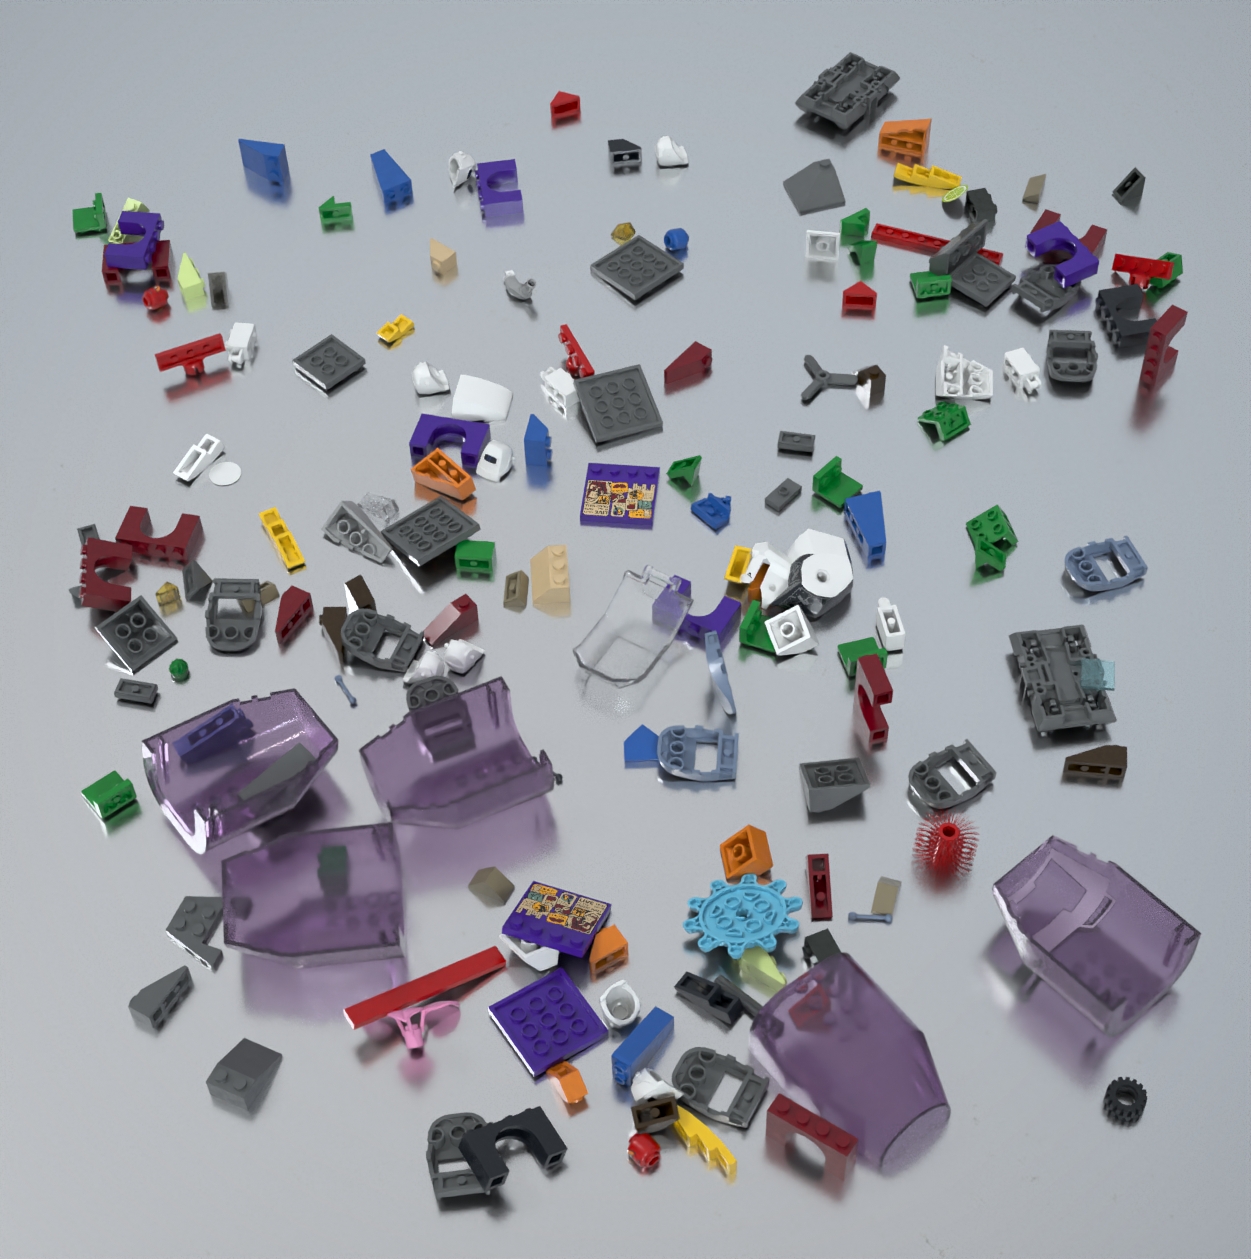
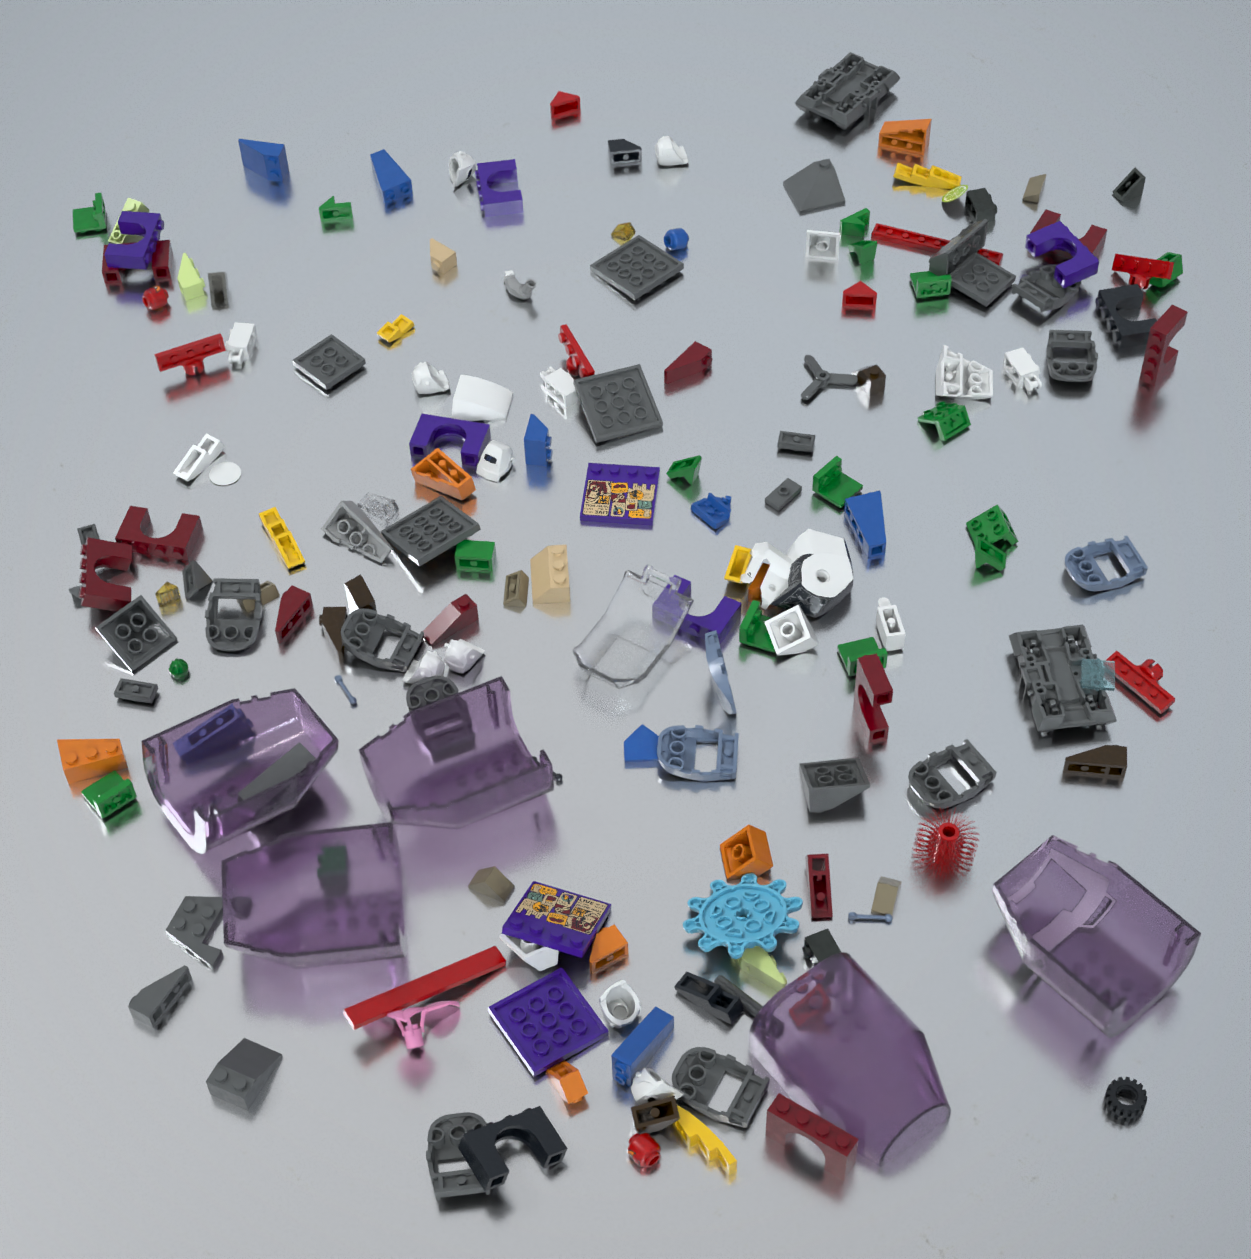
(90, 757): none -> orange wedge
(1143, 681): none -> red plate

